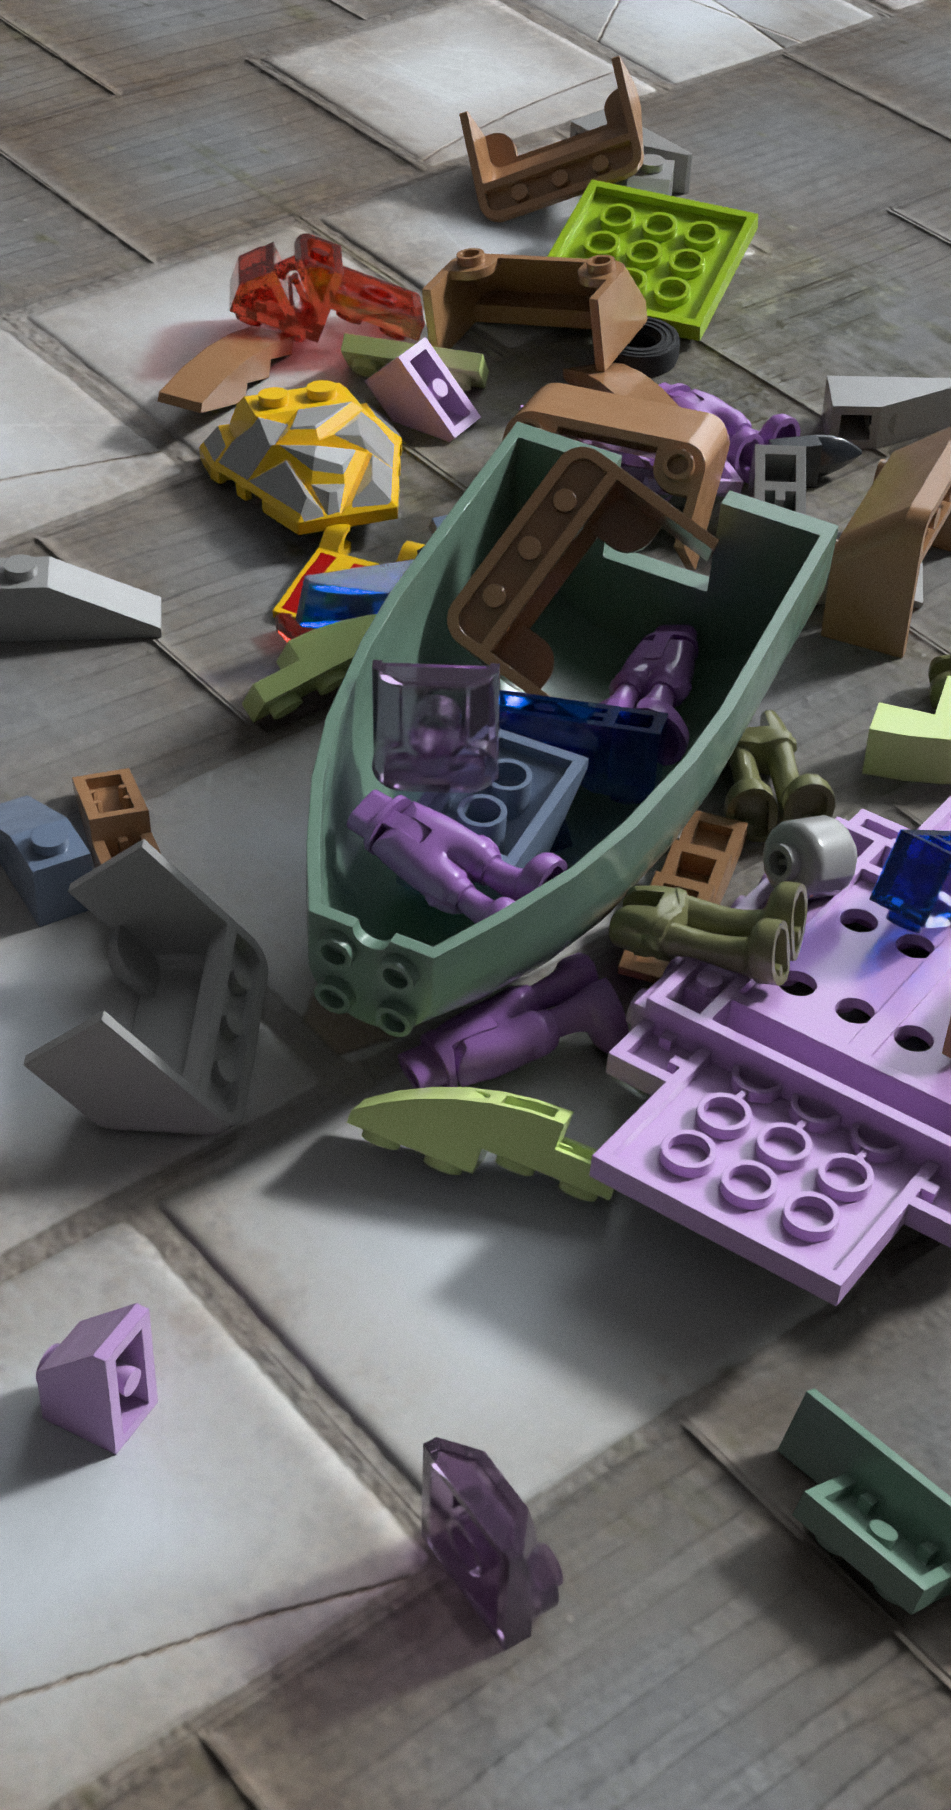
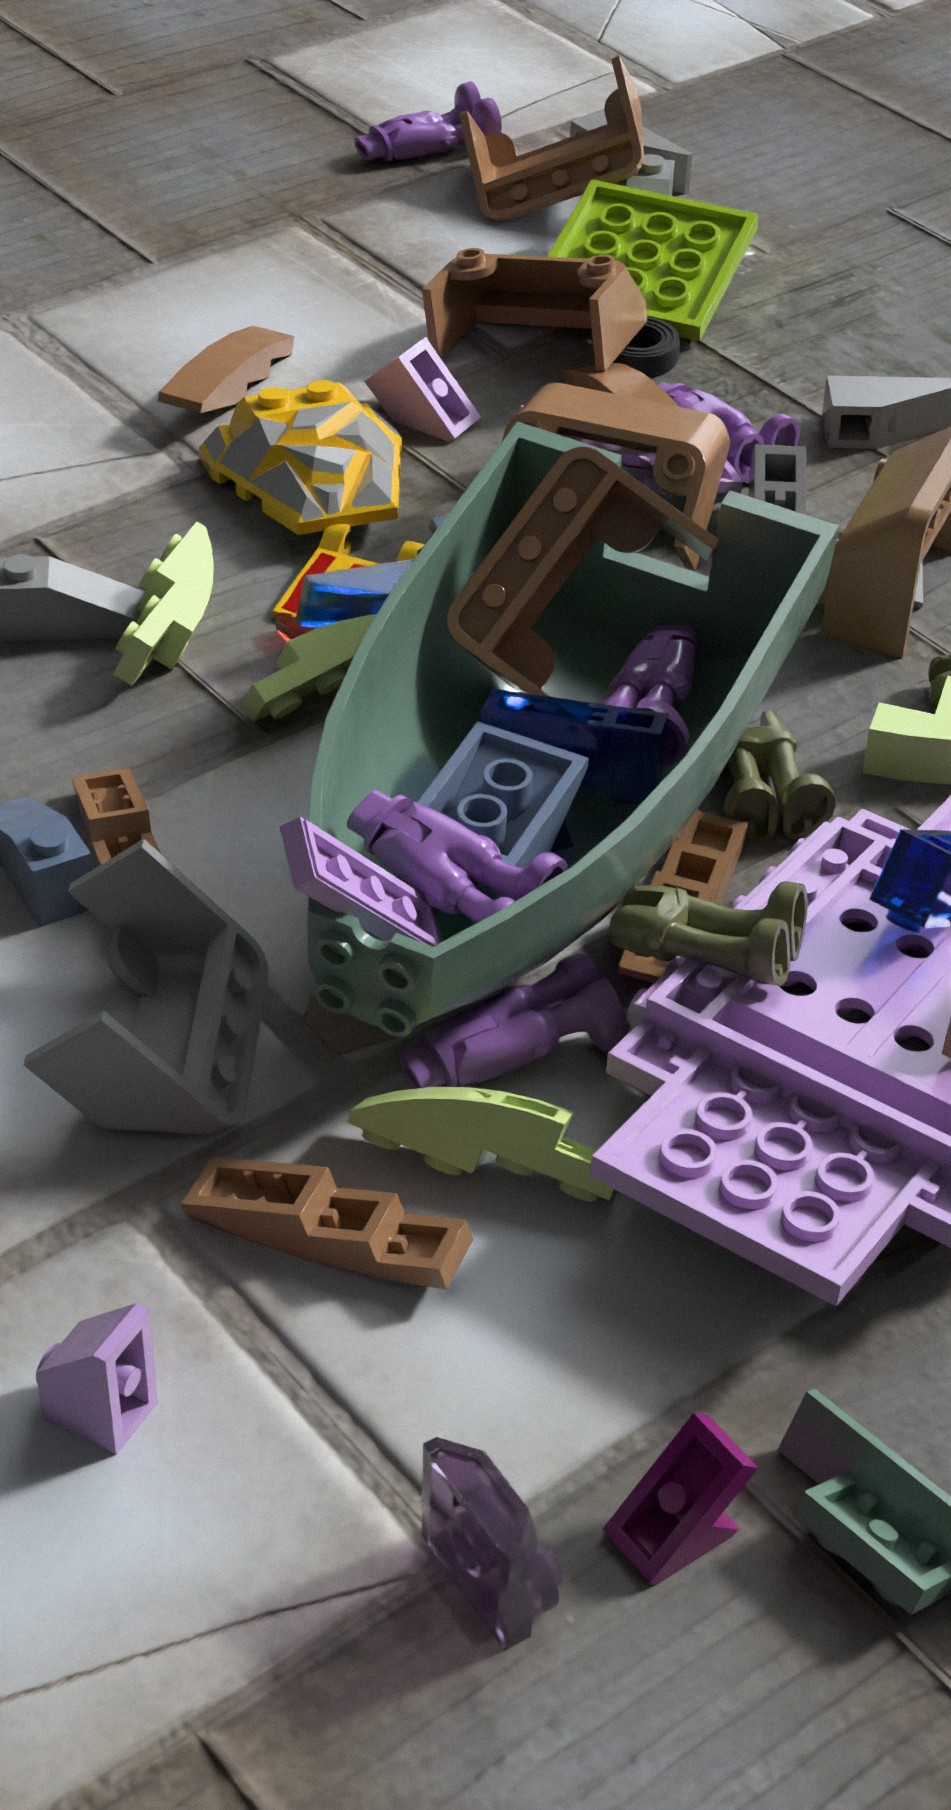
(171, 607): none -> yellowish green slope
(268, 295): clear red piece -> none
(311, 1218): none -> medium nougat slope
(355, 885): none -> lavender tile
(370, 354): yellowish green plate -> none
(427, 131): none -> medium lavender piece
(436, 726): clear purple slope -> none
(682, 1501): none -> magenta slope
(813, 853): light grey head -> none
(823, 454): black plate -> none

